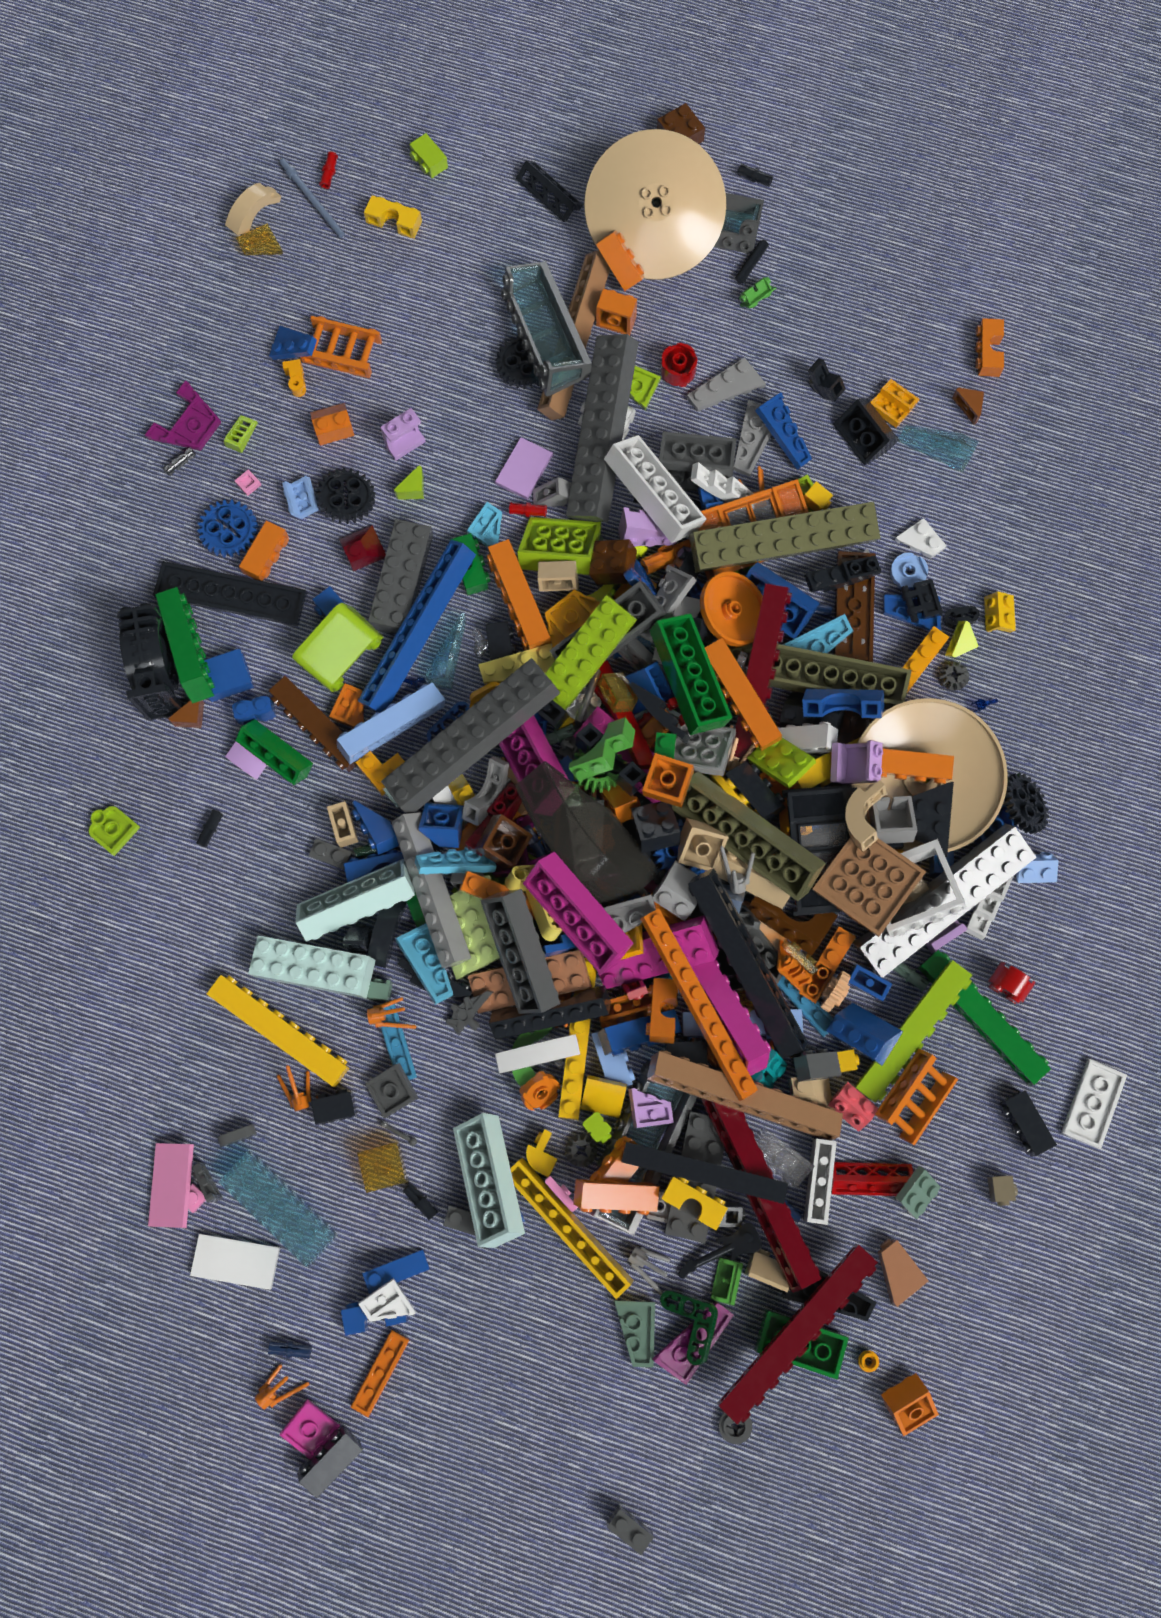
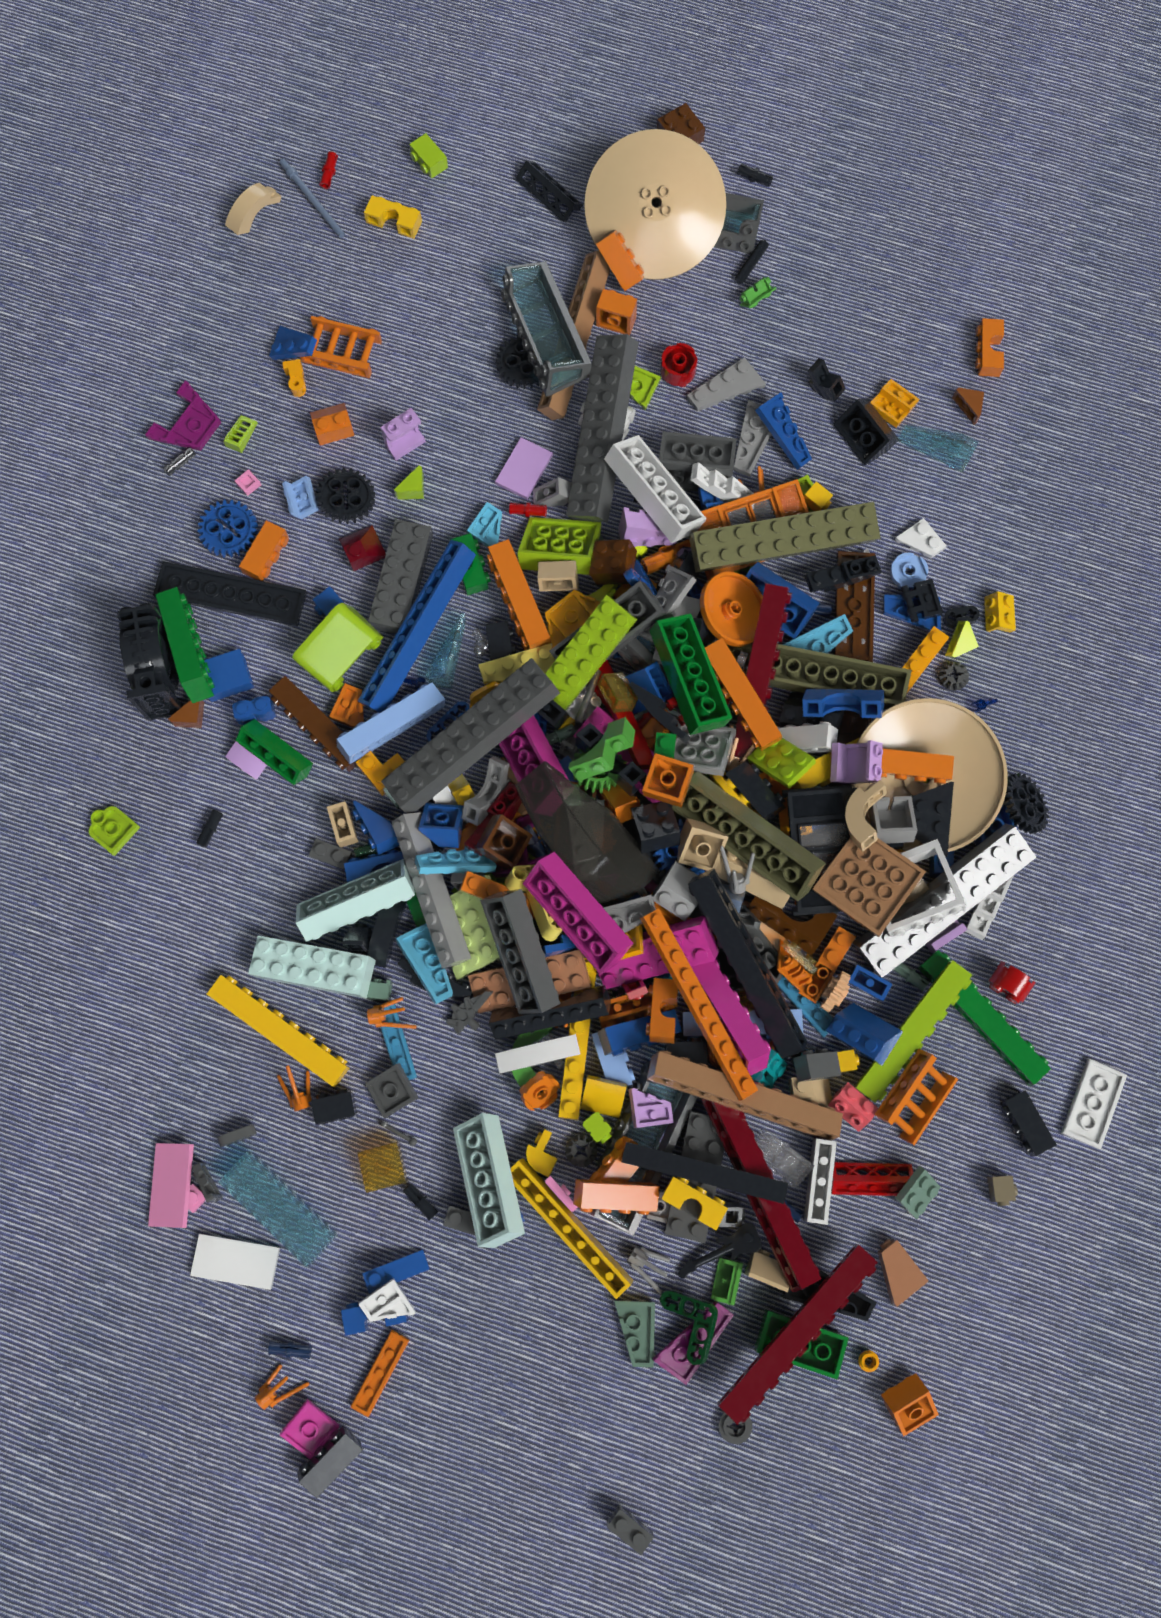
(259, 242): clear yellow wing -> none
(1040, 870): light blue bracket -> none

